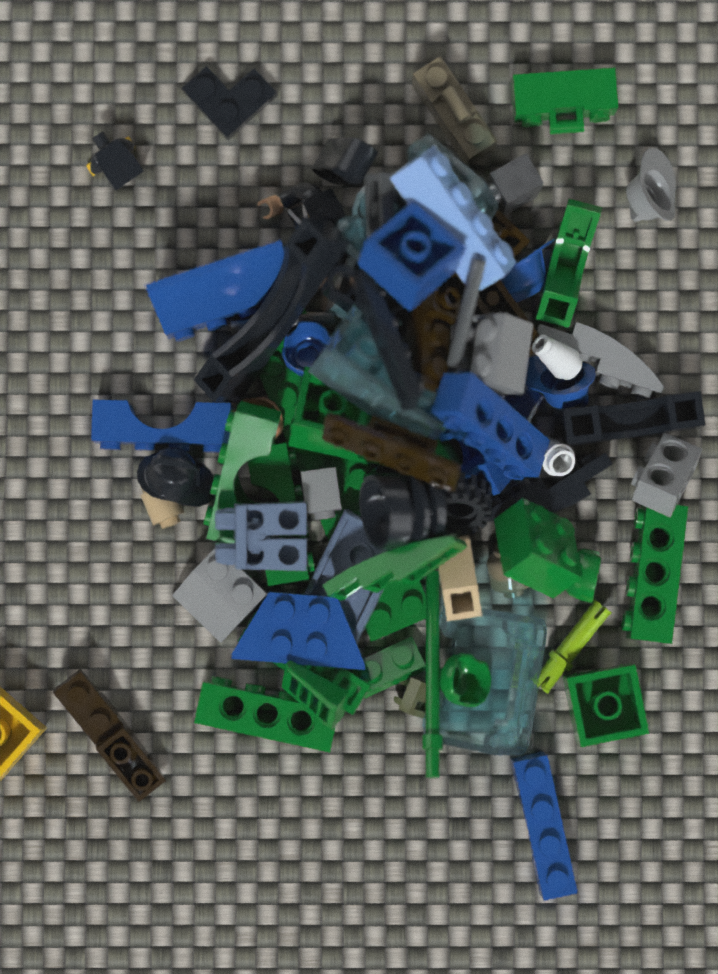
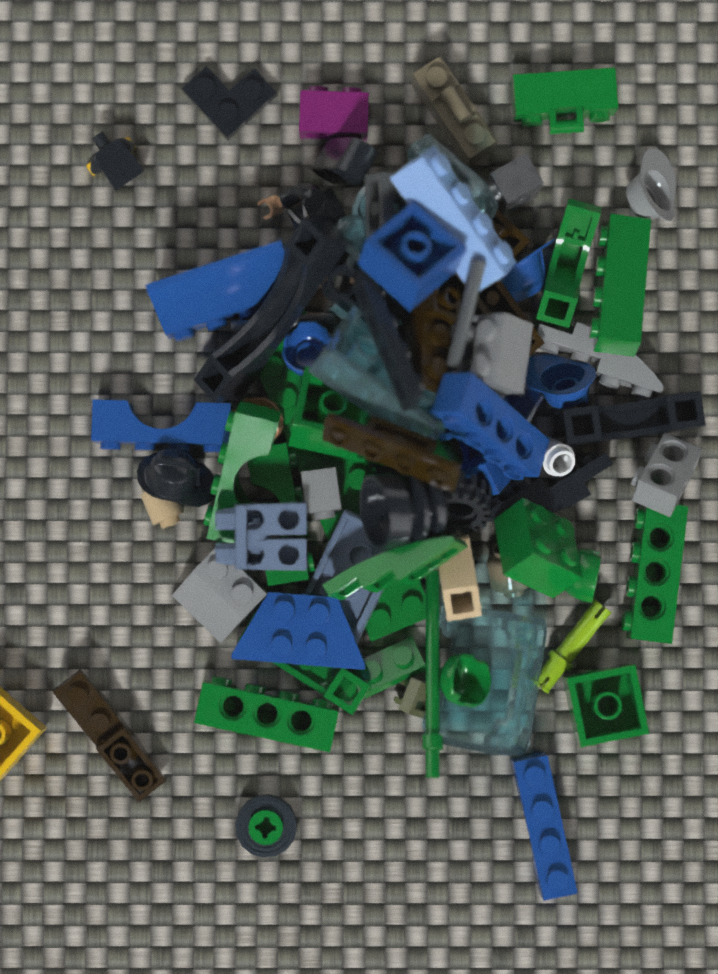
(268, 813): none -> black wheel
(315, 694): green slope -> none
(333, 113): none -> magenta brick
(557, 357): white cone -> none
(622, 285): none -> green brick

